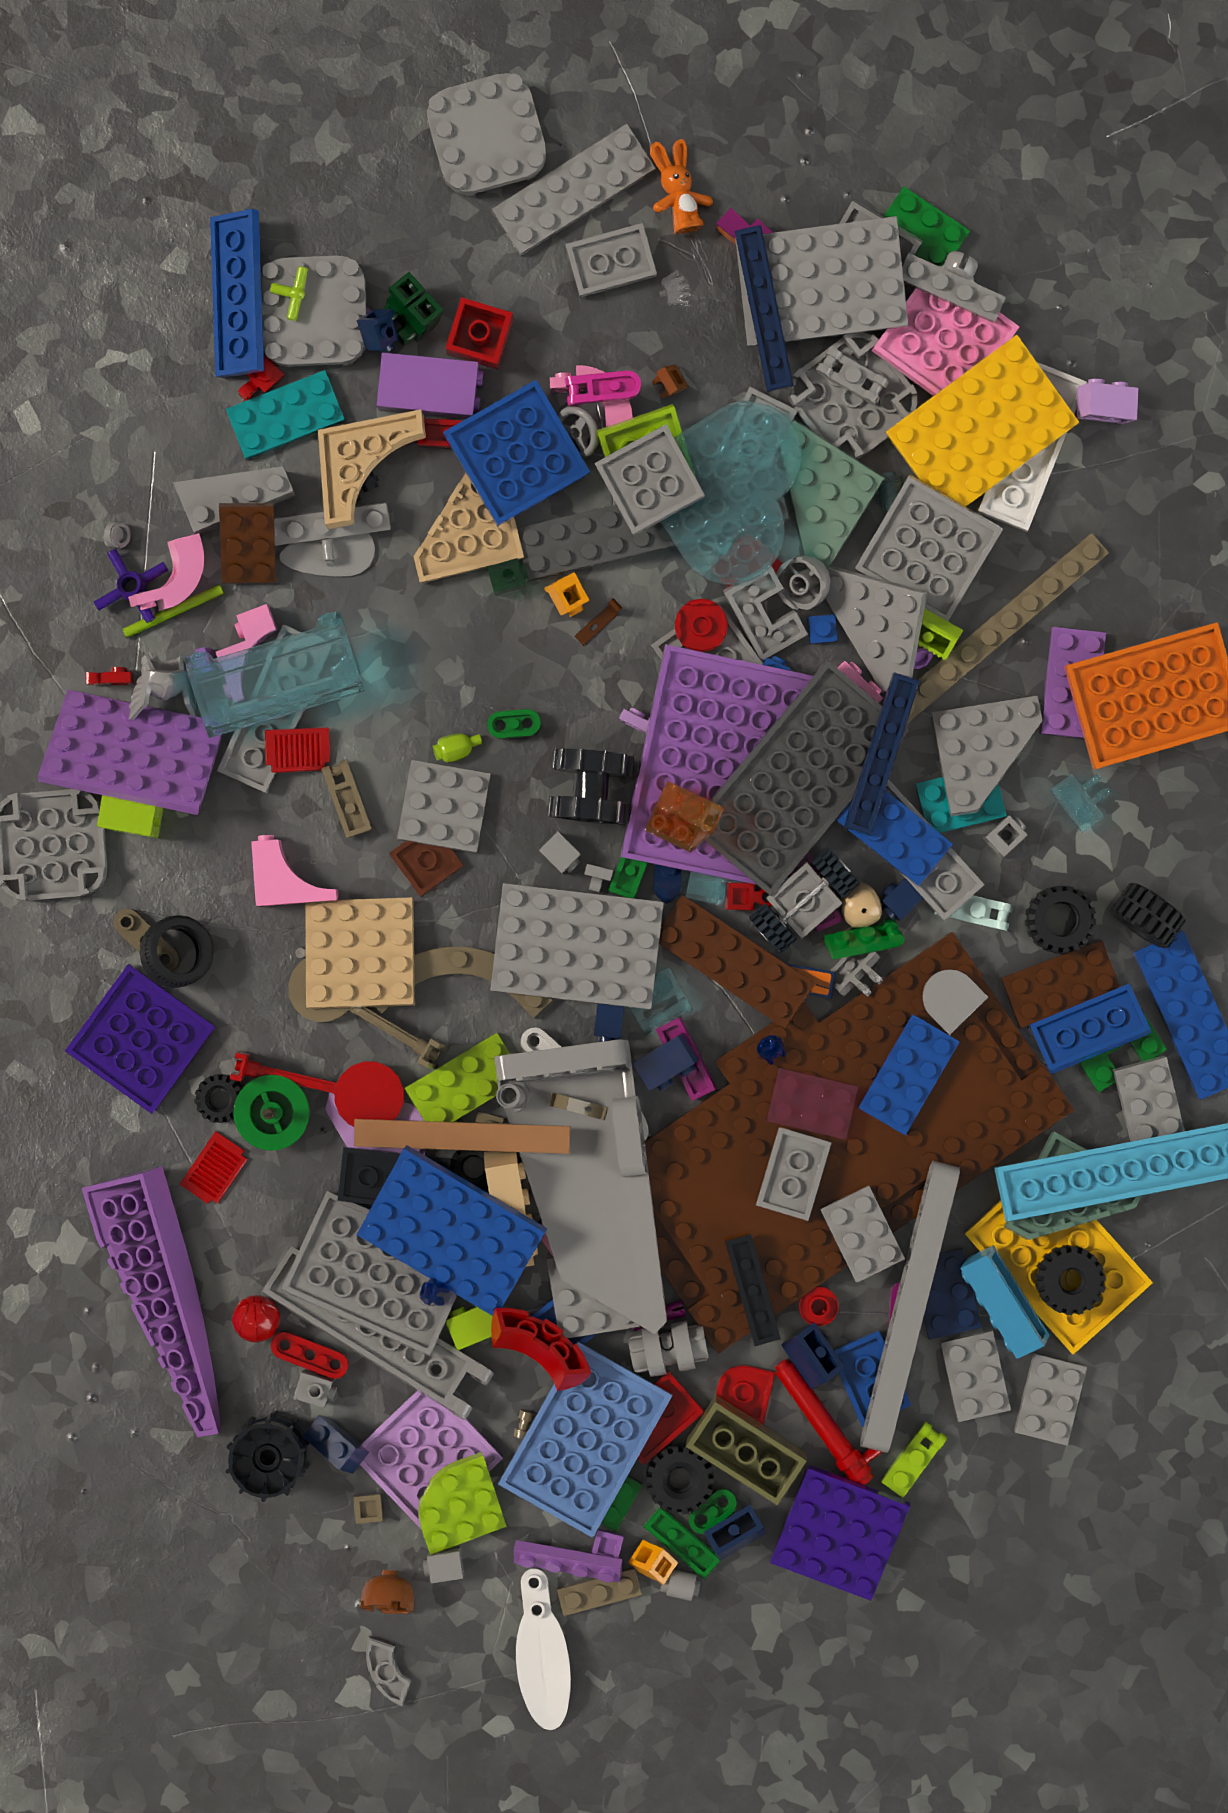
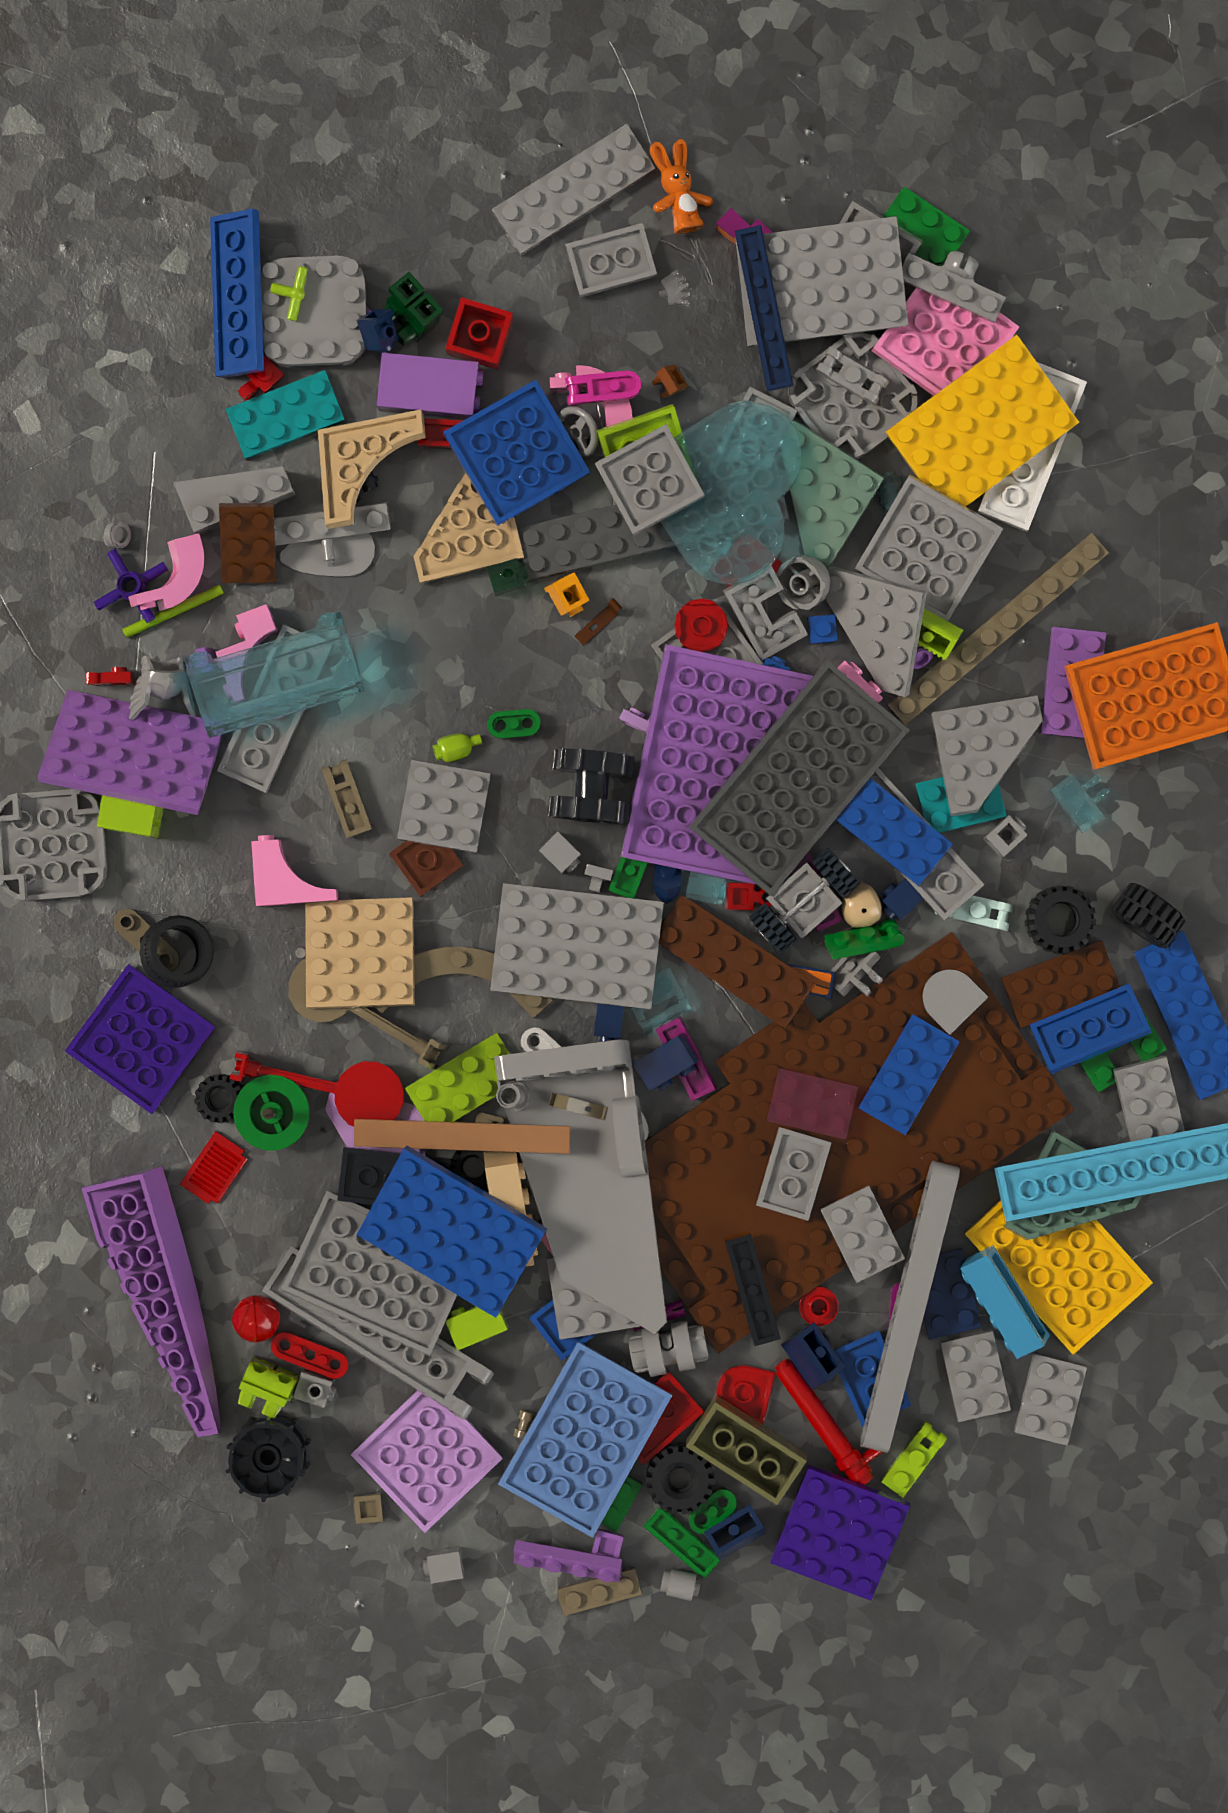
(271, 1385): none -> lime hips
(297, 749): red window -> none
(335, 1444): dark blue brick -> none
(385, 1672): light grey tile -> none
(388, 1594): dark orange cylinder -> none
(430, 1290): clear blue plate -> none
(459, 1504): lime plate -> none
(486, 133): light grey plate -> none
(542, 1656): white plant -> none
(543, 1343): red brick -> none
(653, 1562): light orange brick -> none
(683, 817): clear orange slope -> none
(770, 1048): clear blue plate -> none
(881, 754): dark blue tile -> none
(1065, 1259): black tyre -> none
(1107, 402): lavender brick -> none

